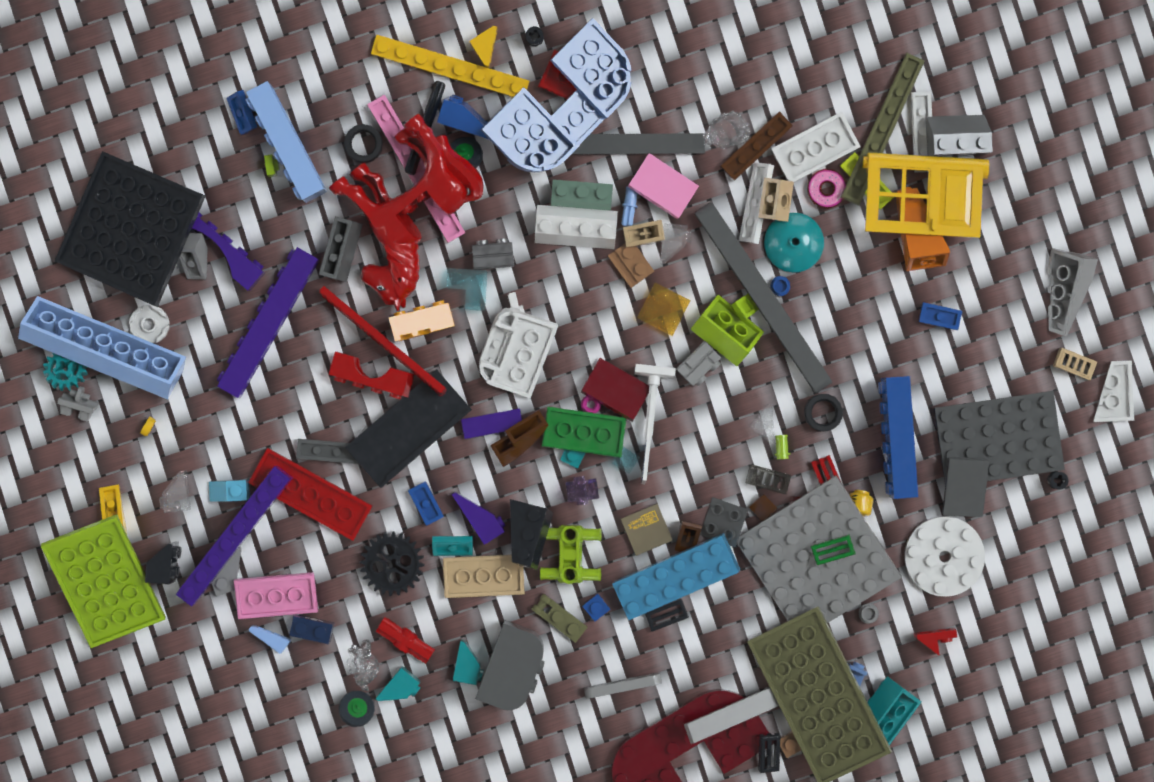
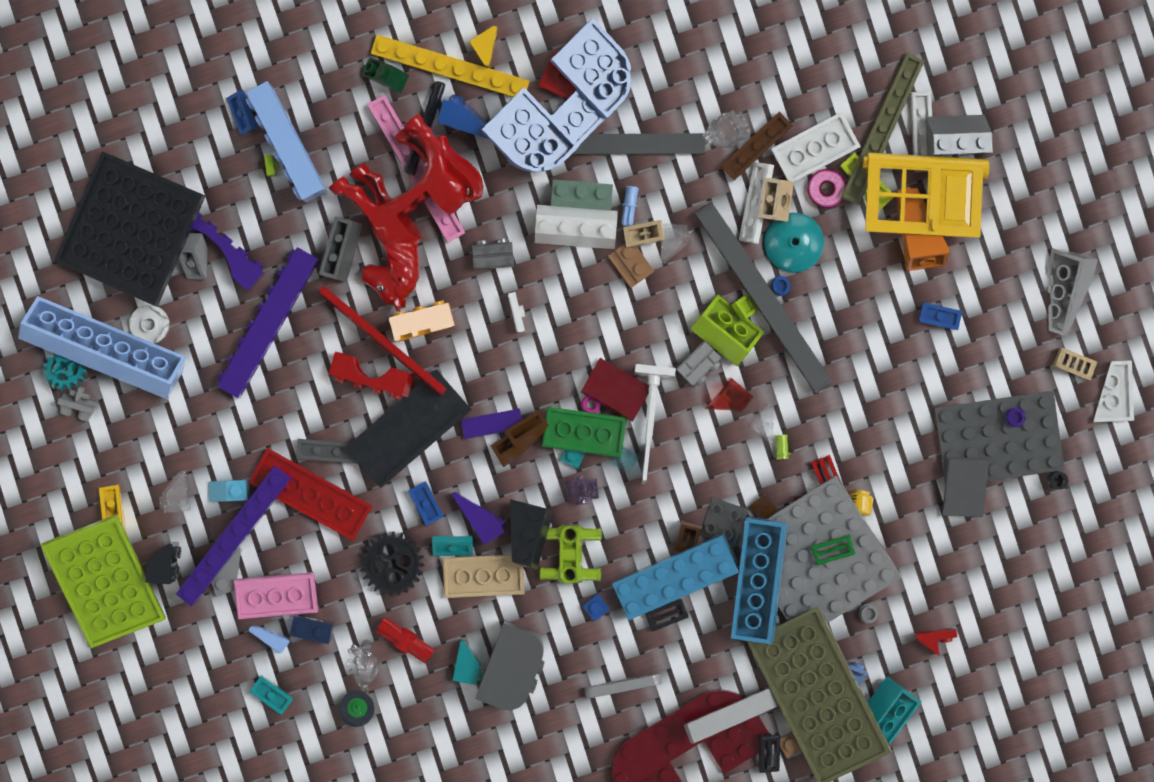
(148, 426): yellow tile -> none
(271, 695): none -> teal plate
(348, 143): black tyre -> none
(385, 75): none -> dark green slope
(400, 686): teal slope -> none
(468, 149): black wheel -> none
(473, 282): clear light blue plate -> none
(516, 351): white plate -> none
(538, 41): black bush -> none
(560, 618): olive plate -> none
(646, 529): dark tan tile -> none
(663, 186): bright pink tile -> none
(663, 309): clear yellow plate -> none
(730, 397): none -> clear red slope
(752, 473): clear smoke slope -> none
(759, 580): none -> dark azure brick
(823, 427): black tyre -> none
(899, 437): blue brick -> none
(965, 552): white plate -> none
(1015, 417): none -> dark purple plate

